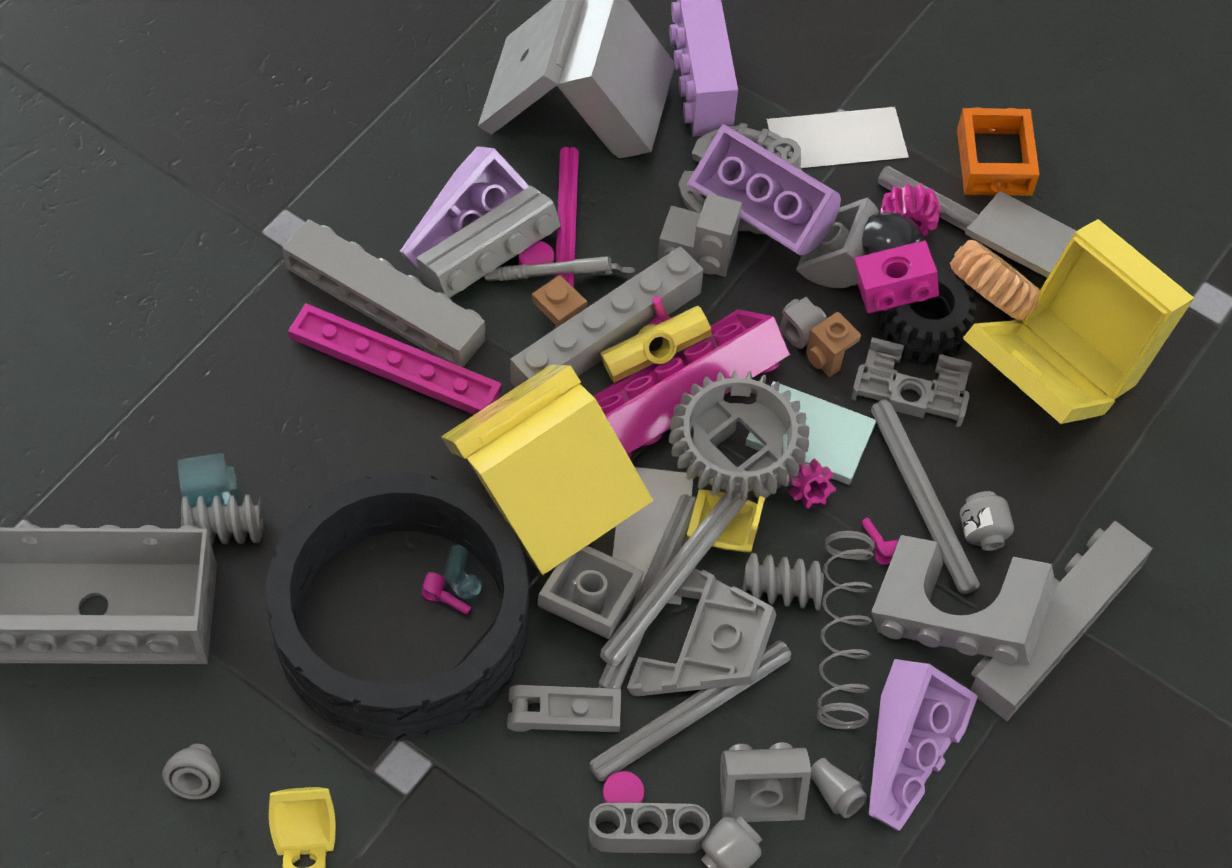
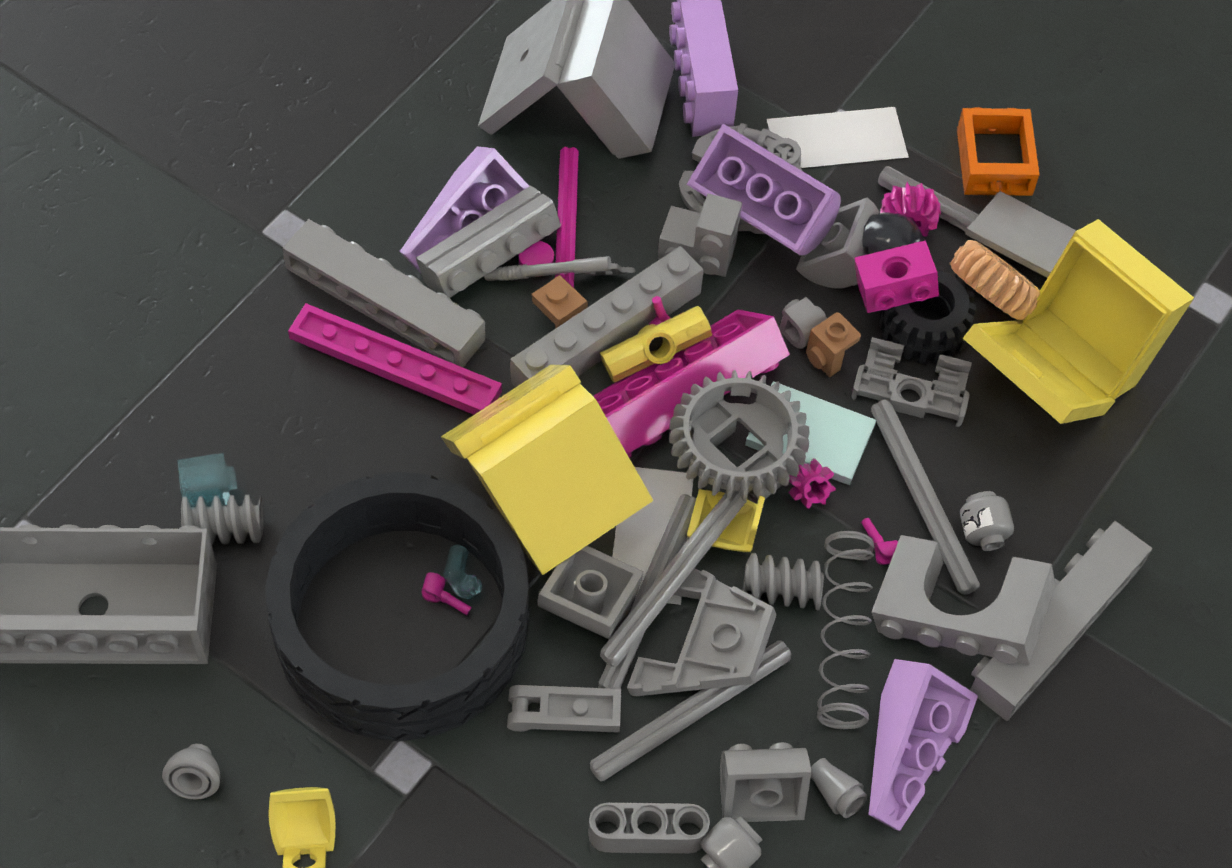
(623, 788): dark pink tile -> none

